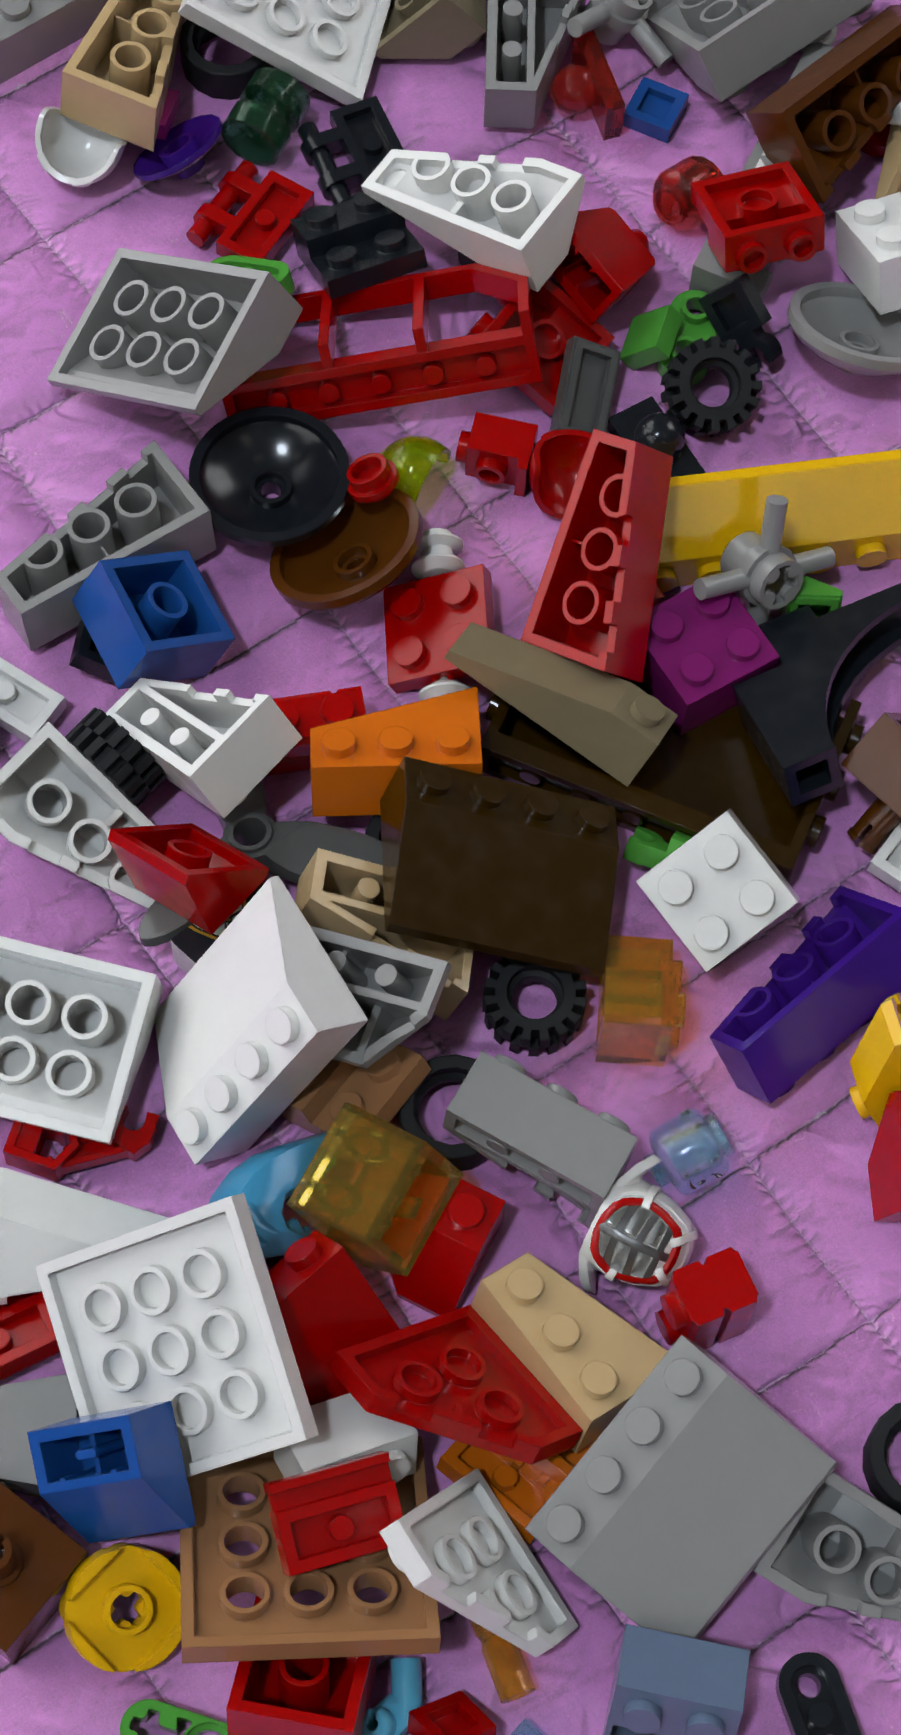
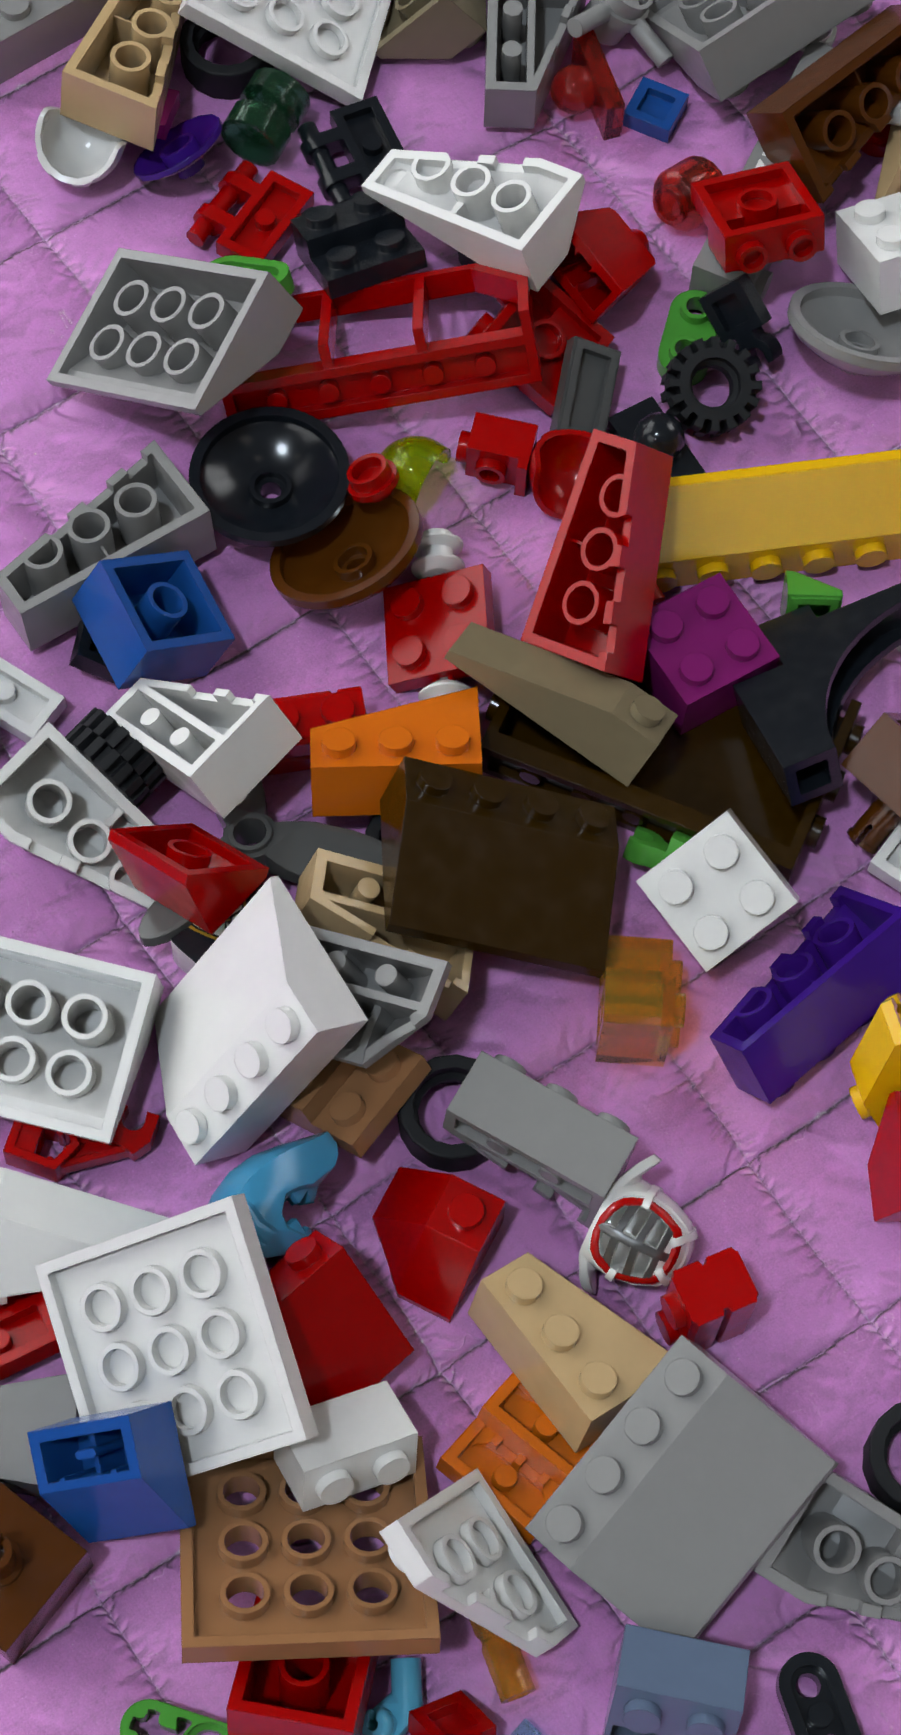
(88, 1608): yellow plate -> none
(333, 1512): red plate -> none
(375, 1190): clear yellow slope -> none
(459, 1384): red plate -> none
(528, 1032): black tyre -> none
(651, 337): bright green tile -> none
(691, 1151): clear light blue head -> none
(763, 567): light grey bar -> none

